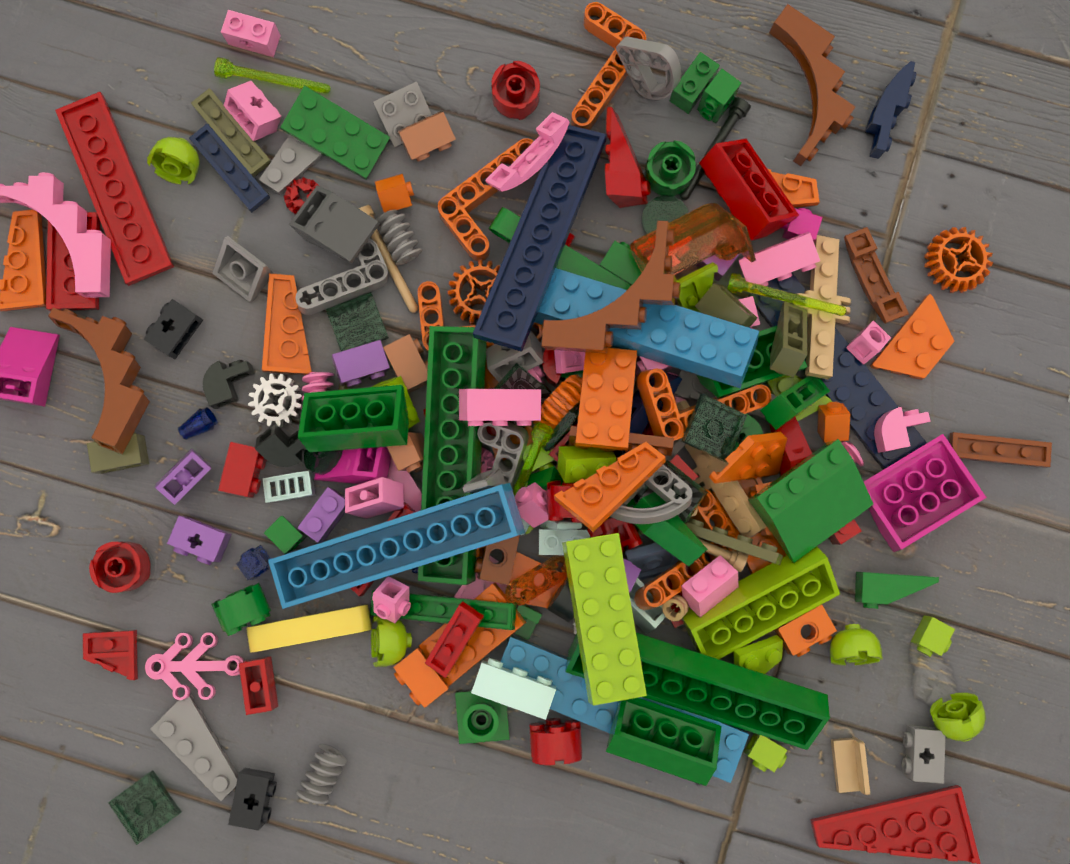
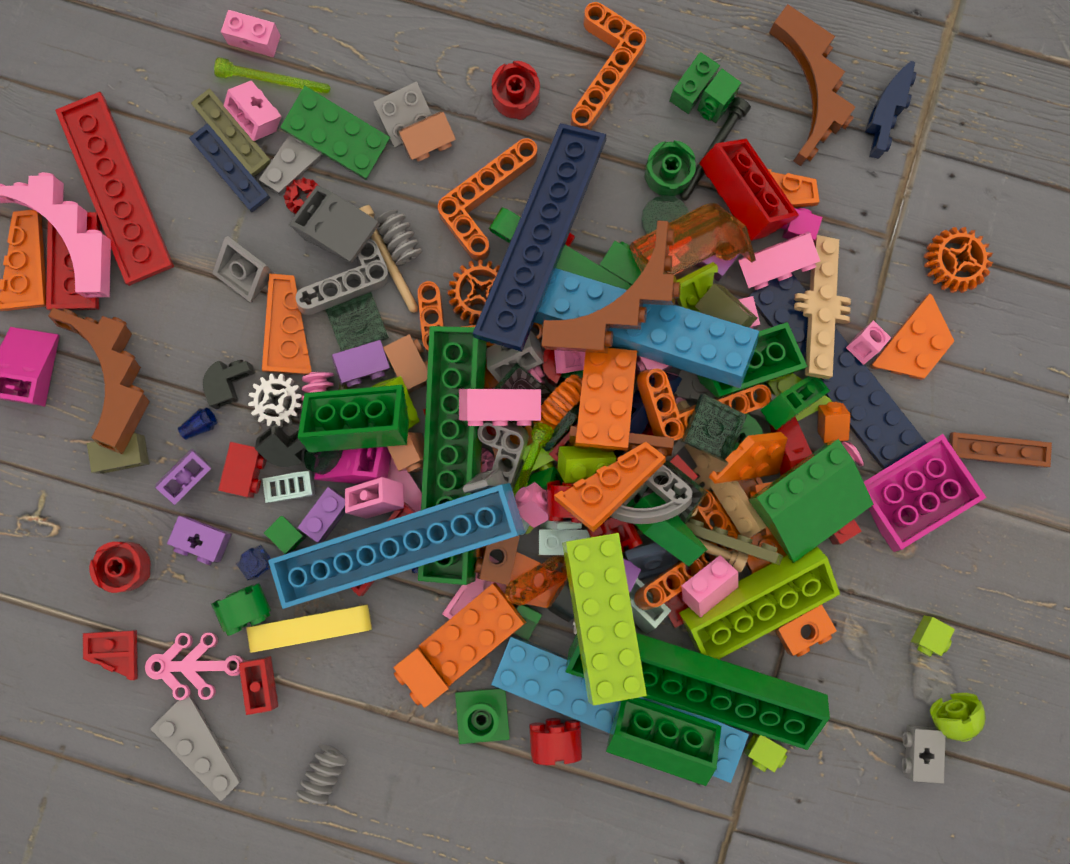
(144, 807): clear green tile -> none
(173, 341): black brick -> none
(174, 160): lime cylinder -> none
(243, 811): black brick -> none
(389, 642): lime cylinder -> none
(391, 600): bright pink brick -> none
(394, 193): orange brick -> none
(441, 609): green tile -> none
(454, 639): red plate -> none
(514, 688): light aqua brick -> none
(534, 157): bright pink slope -> none
(623, 174): red wedge -> none
(637, 59): light grey beam -> none
(670, 614): tan bush -> none
(738, 284): clear neon green piece -> none
(760, 655): lime wing -> none
(790, 340): olive slope -> none
(850, 765): tan panel -> none
(855, 646): lime cylinder -> none
(873, 277): dark orange slope -> none
(886, 588): green slope -> none
(891, 429): bright pink brick -> none
(912, 826): red wing -> none

